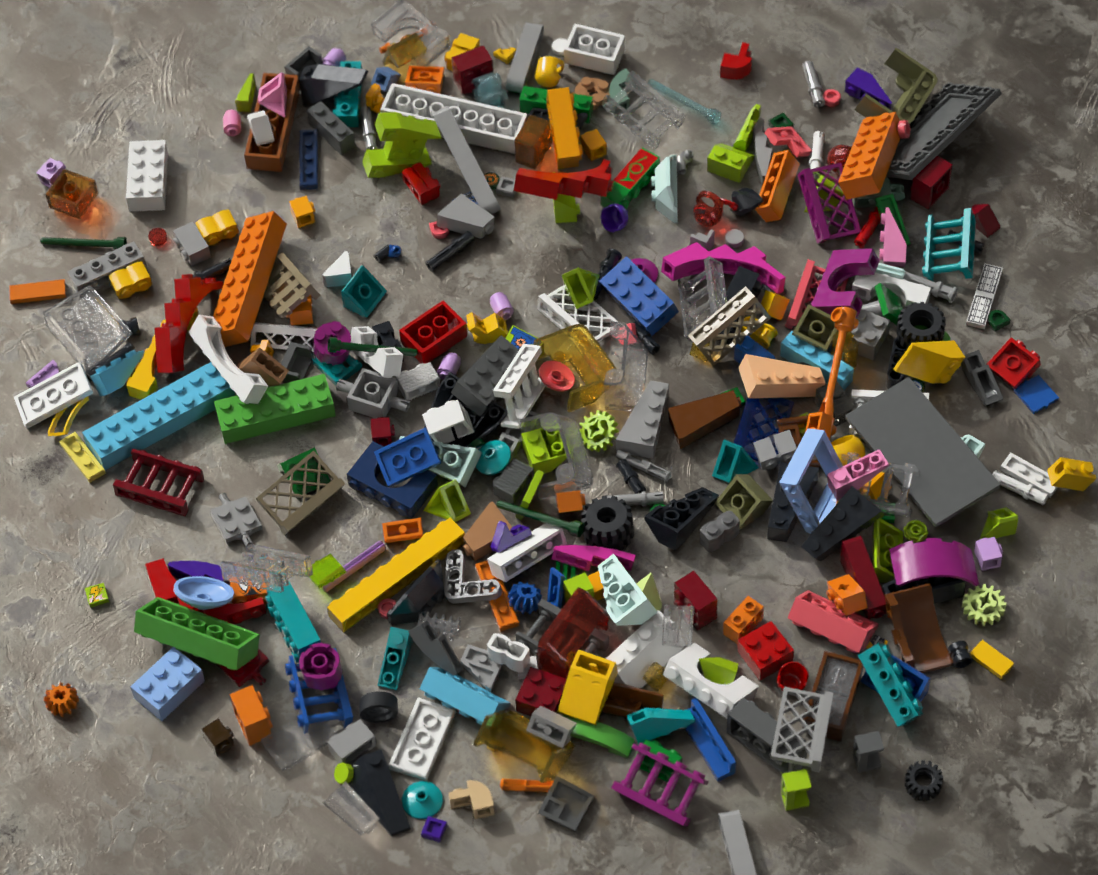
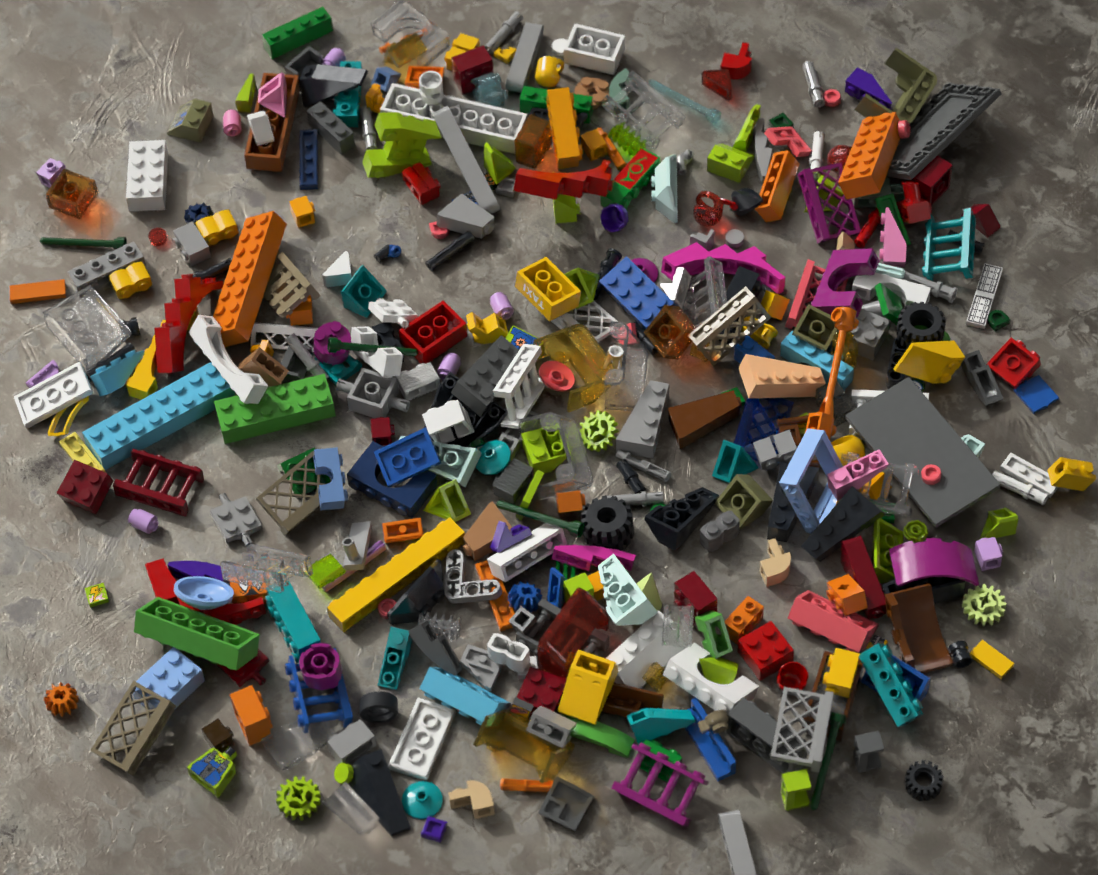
(85, 486): none -> dark red brick
(143, 520): none -> lavender brick
(144, 739): none -> dark tan fence
(190, 214): none -> dark blue gear
(192, 120): none -> olive slope
(214, 770): none -> torso
(293, 805): none -> lime gear
(297, 32): none -> green brick
(305, 356): none -> light grey pin
(328, 463): none -> medium blue arch
(357, 546): none -> light grey piece
(394, 311): none -> white plate
(431, 87): none -> white wheel
(497, 163): none -> lime slope
(507, 28): none -> light grey pin
(521, 708): none -> dark grey tile
(522, 620): none -> dark grey brick
(548, 289): none -> yellow brick
(613, 151): none -> orange piece
(615, 354): none -> piece
(625, 139): none -> clear neon green piece
(670, 332): none -> clear orange brick
(678, 289): none -> white slope
(715, 644): none -> bright green brick
(715, 721): none -> dark tan piece
(718, 82): none -> clear red slope
(777, 567): none -> tan brick
(836, 721): none -> dark green piece
(842, 672): none -> yellow brick
(844, 242): none -> tan slope
(913, 207): none -> red brick
(931, 474): none -> coral tile

